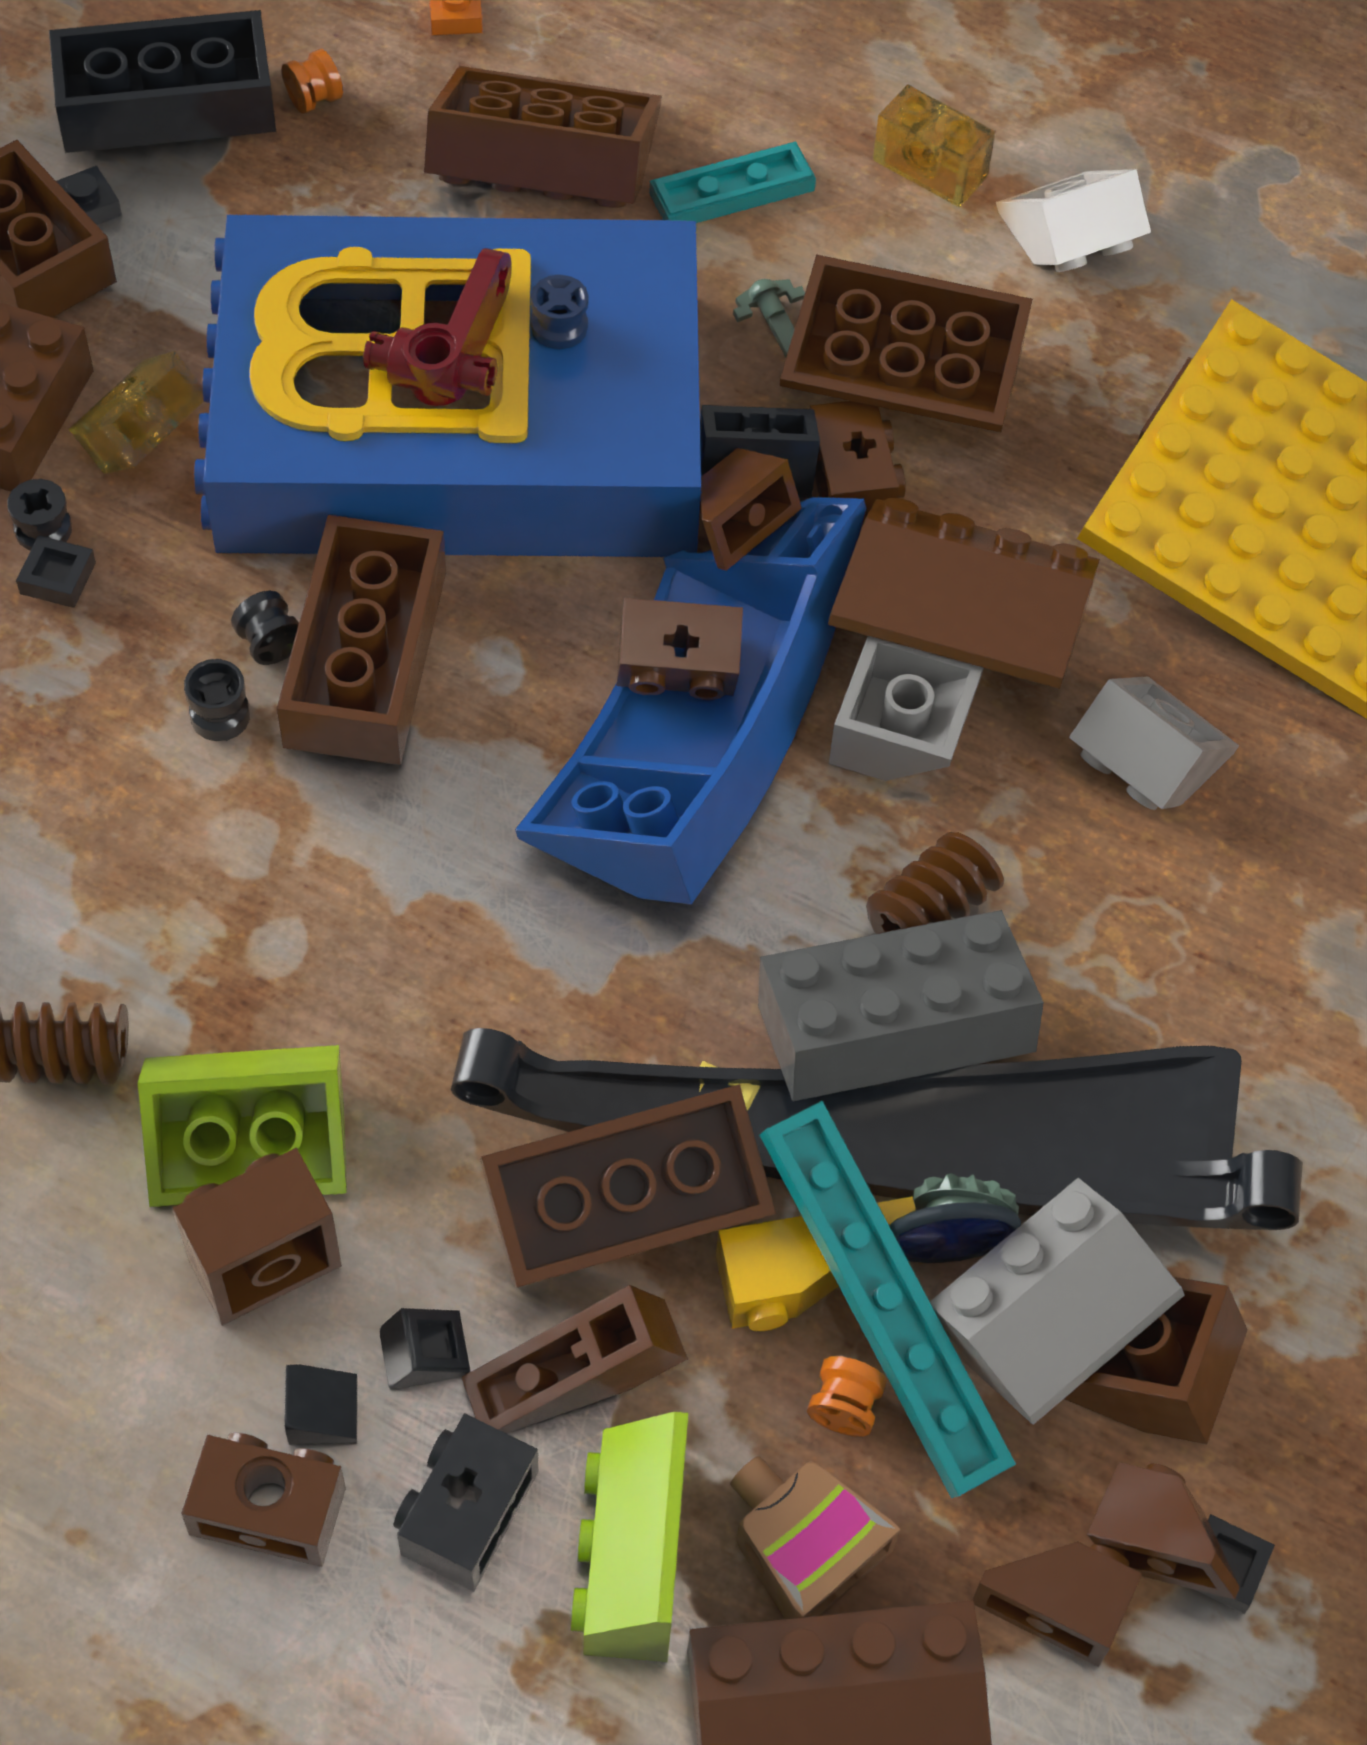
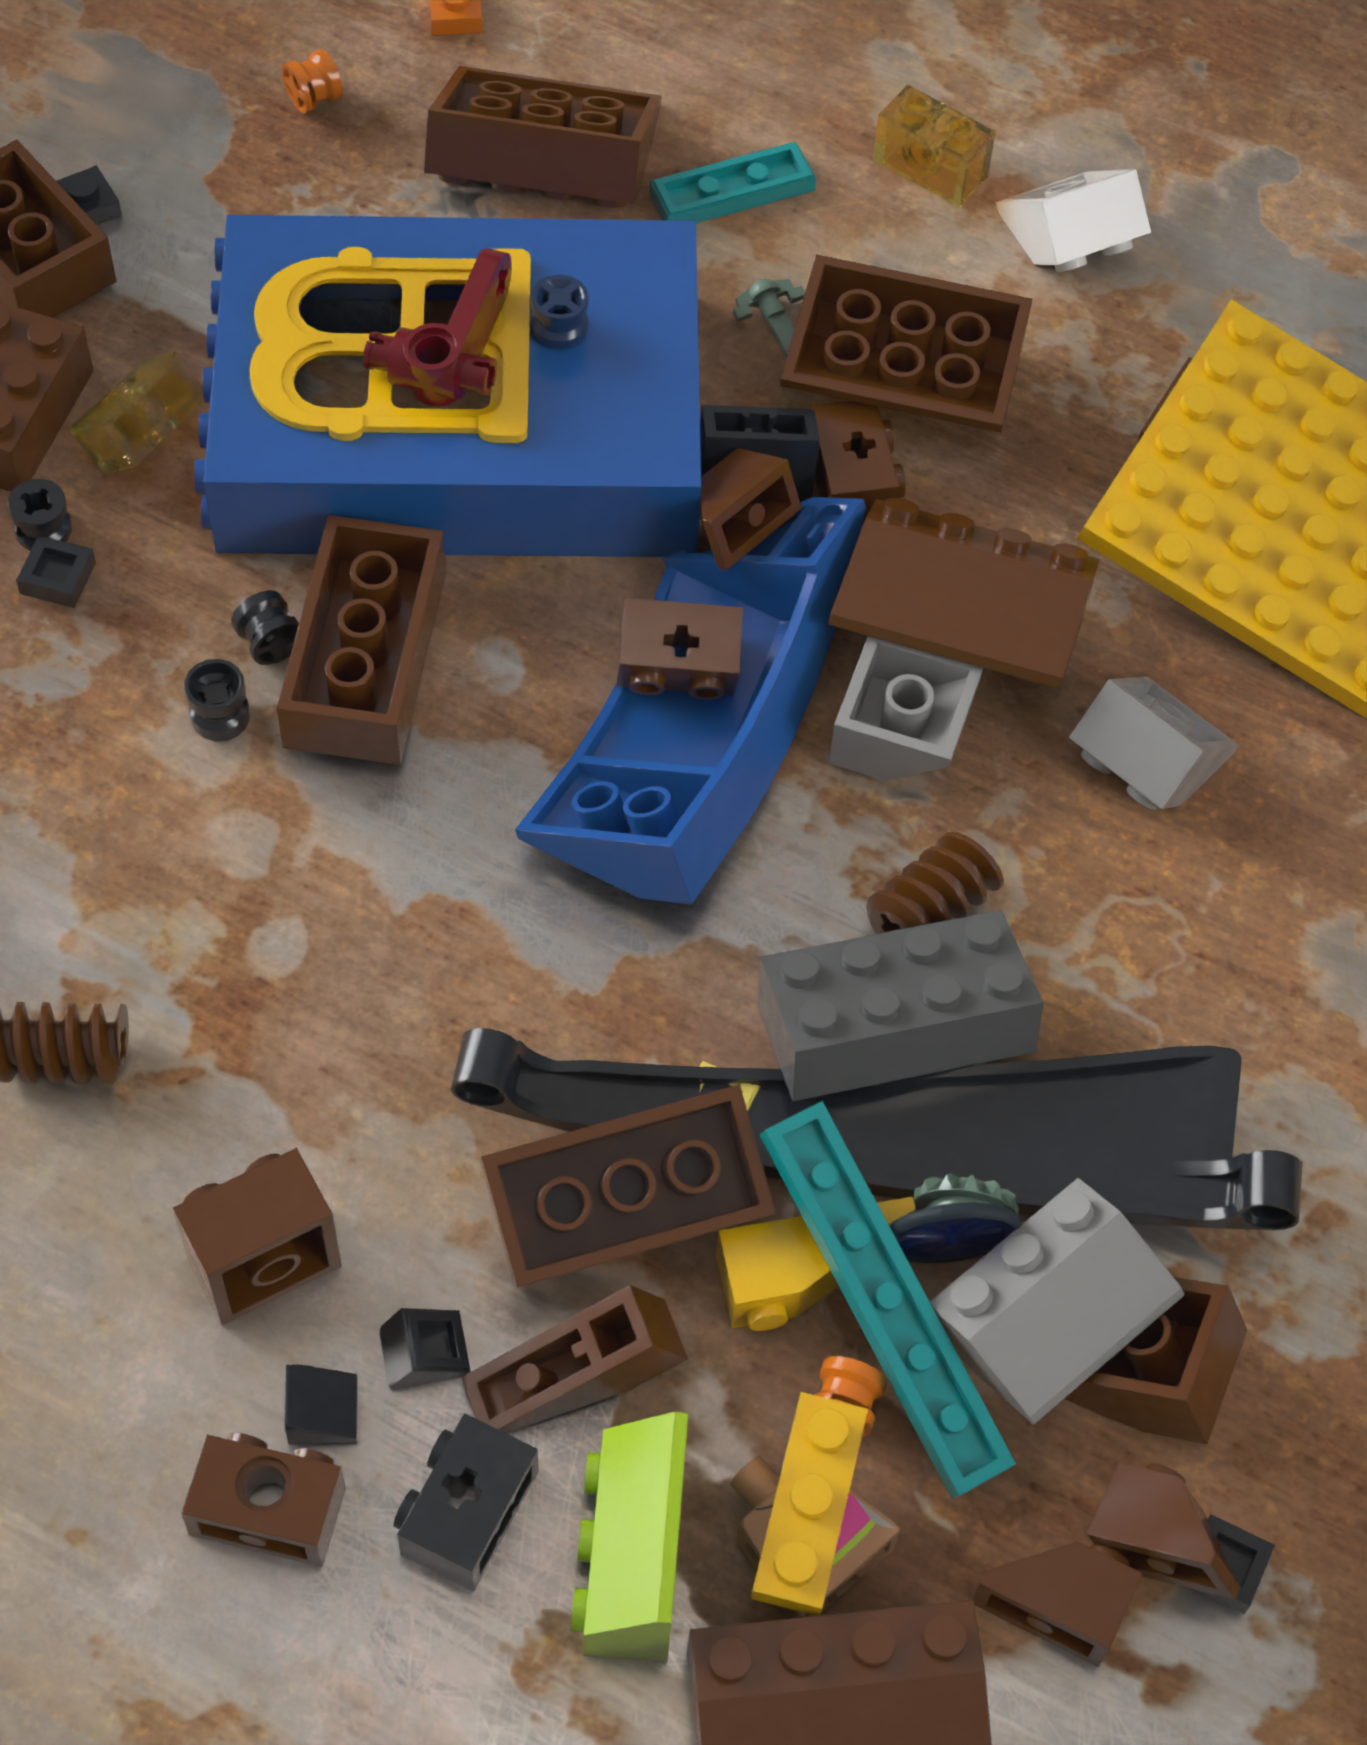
(161, 81): black brick -> none
(225, 1110): lime slope -> none
(809, 1504): none -> yellow plate

